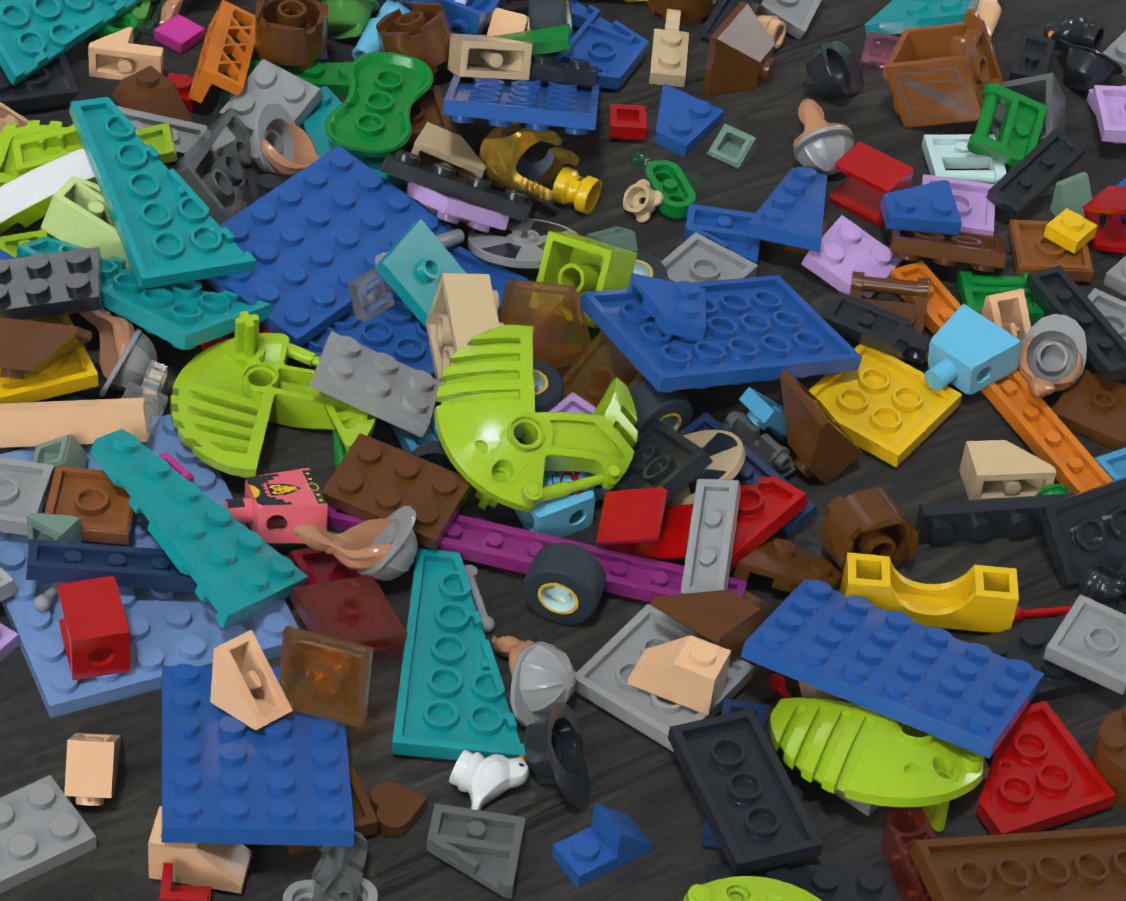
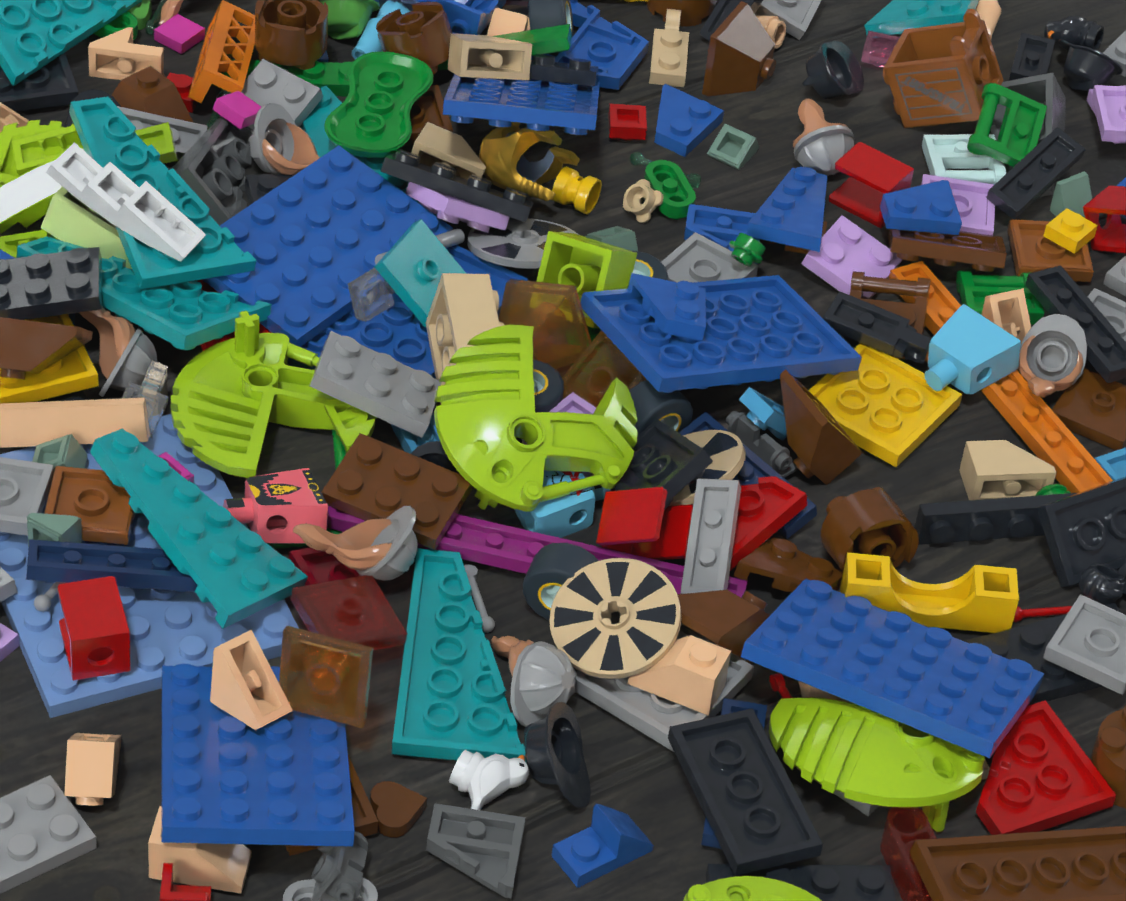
(121, 202): none -> white slope
(237, 109): none -> dark pink tile
(647, 619): none -> tan piece
(747, 250): none -> green plate

